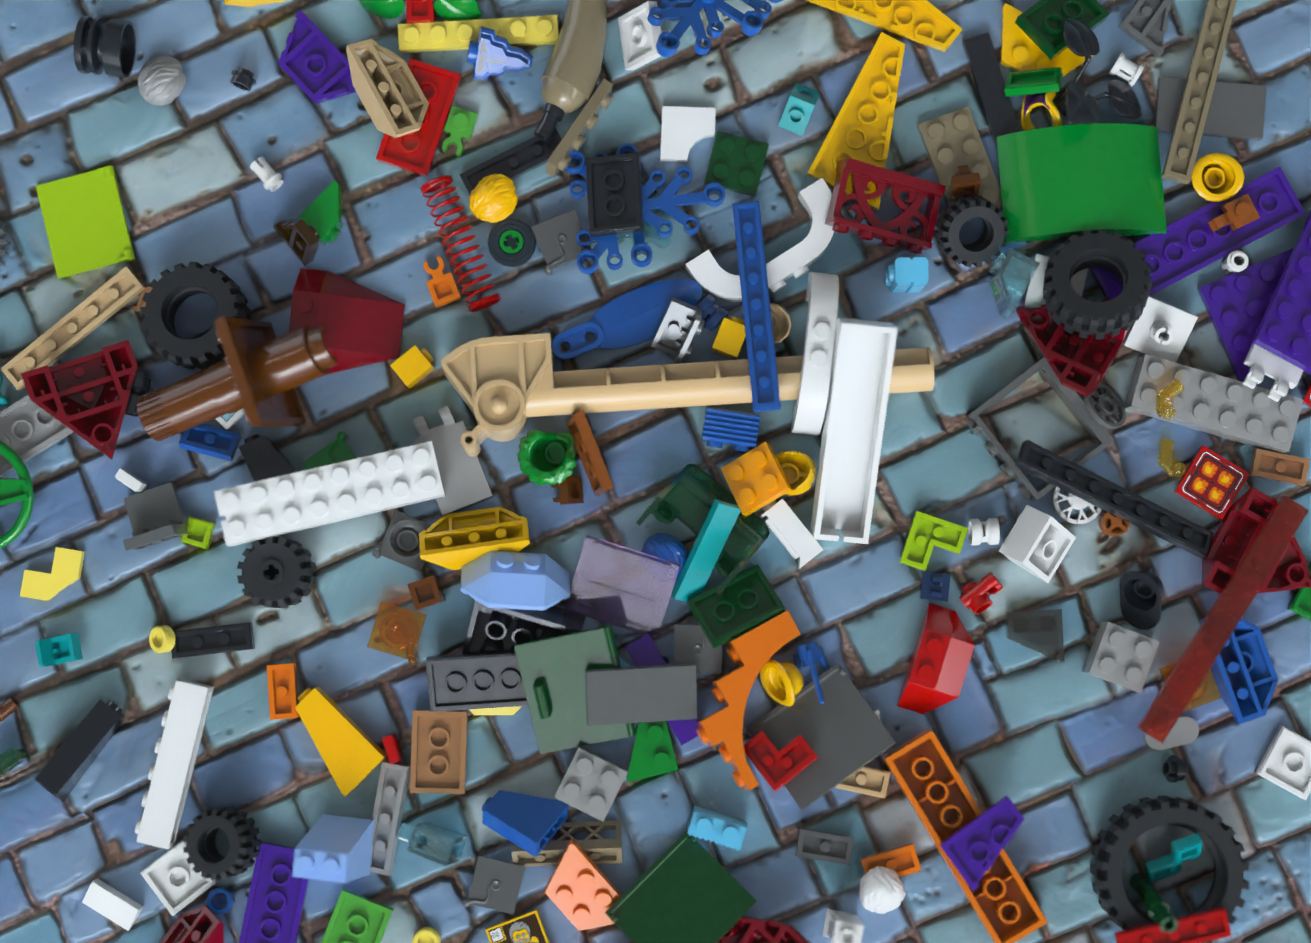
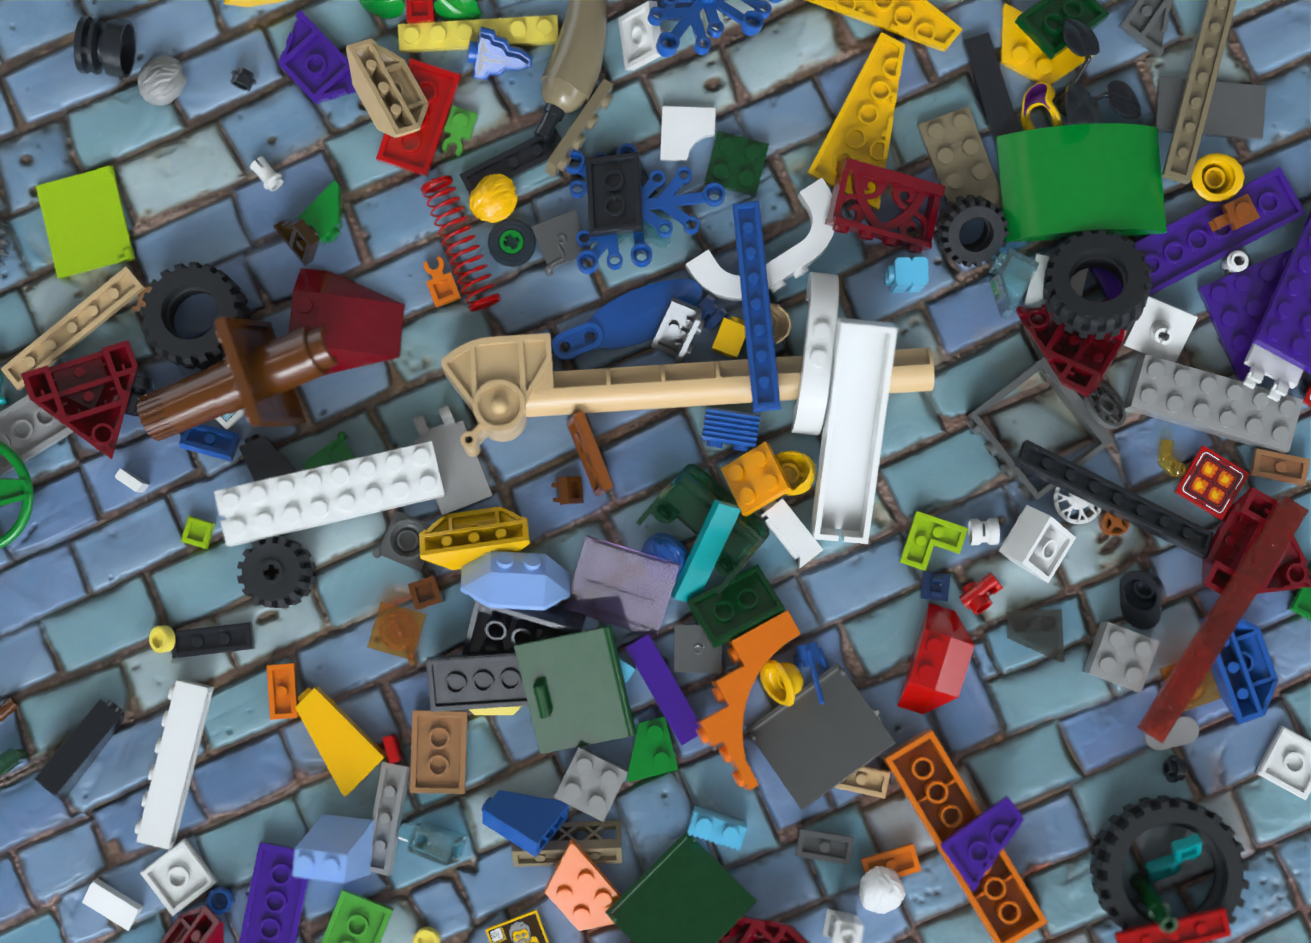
(58, 649): teal bracket -> none
(65, 571): light yellow tile -> none
(154, 517): dark grey bracket -> none
(202, 845): black tyre -> none
(413, 366): yellow brick -> none
(495, 885): dark grey hat -> none
(547, 456): green hair -> none
(641, 694): dark grey tile -> none
(776, 765): red plate -> none
(798, 109): teal bracket -> none
(964, 183): reddish brown tile -> none
(1033, 81): green tile -> none
(1126, 69): white bush -> none
(1165, 397): clear yellow arm -> none

